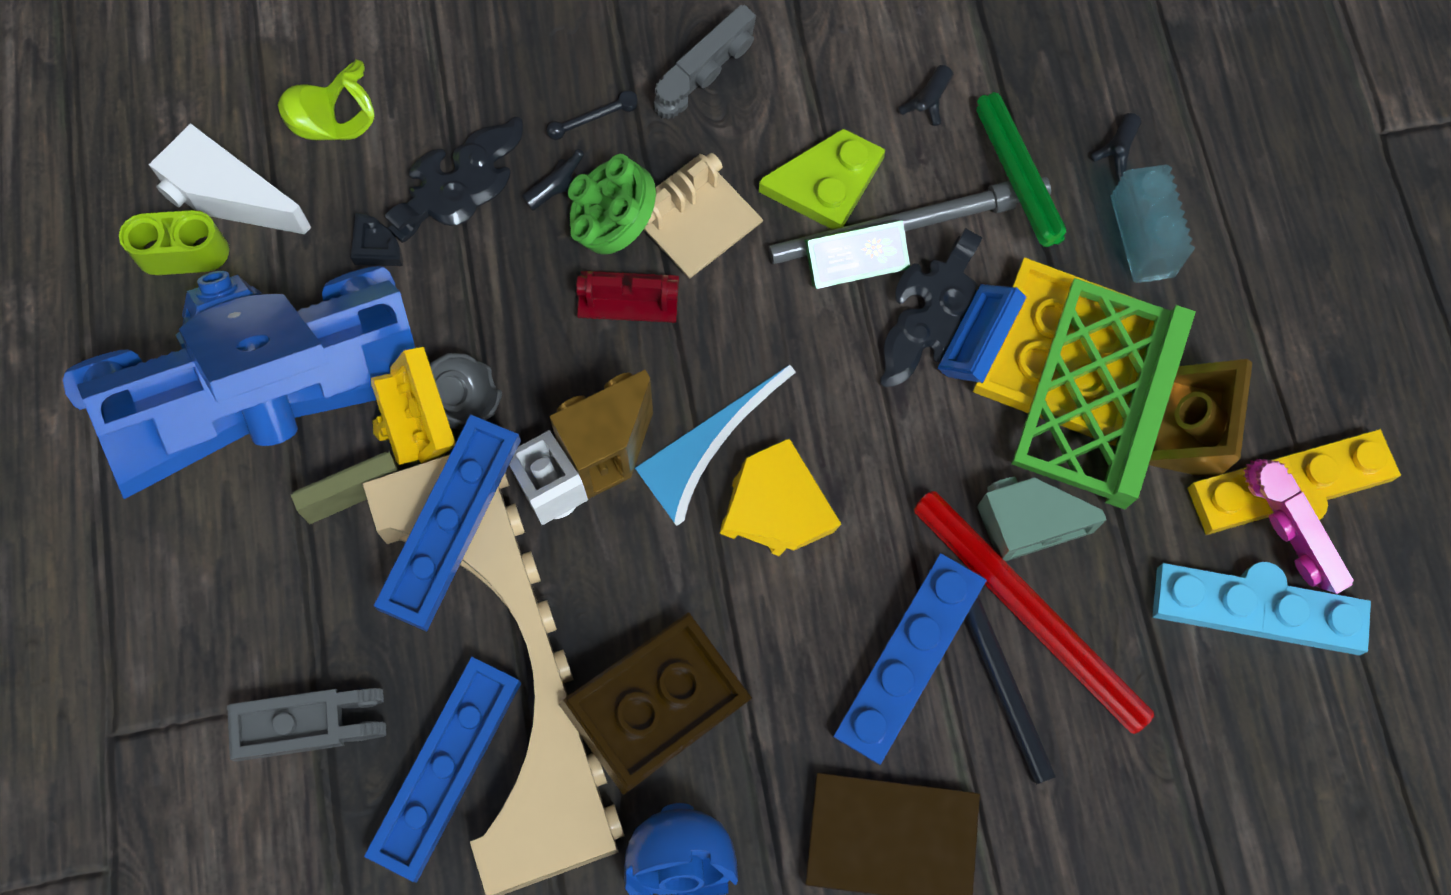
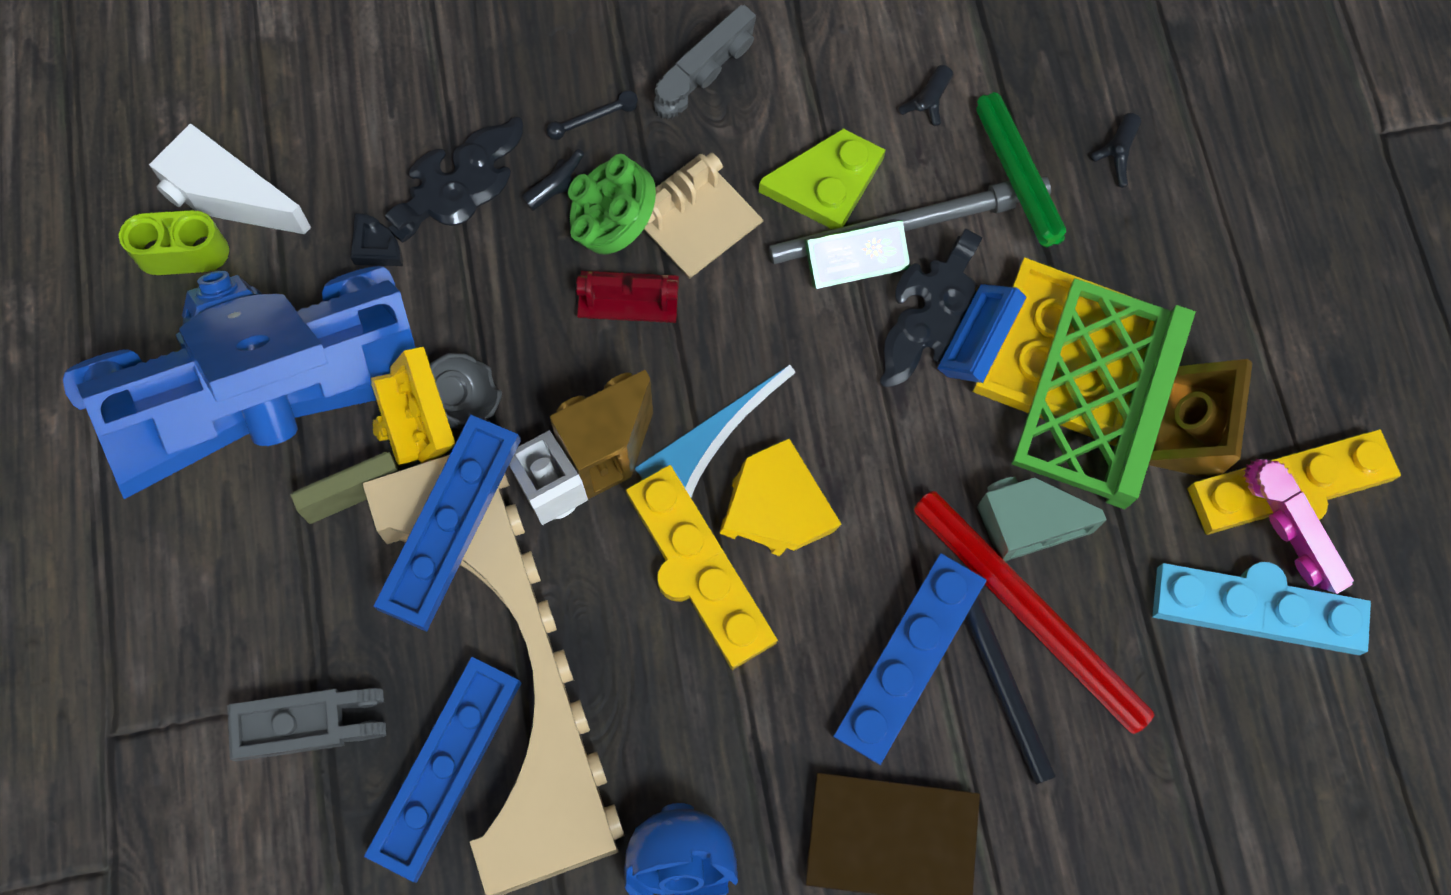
(311, 113): lime piece -> none
(655, 702): dark brown tile -> none
(699, 568): none -> yellow hinge
(1151, 223): clear light blue brick -> none

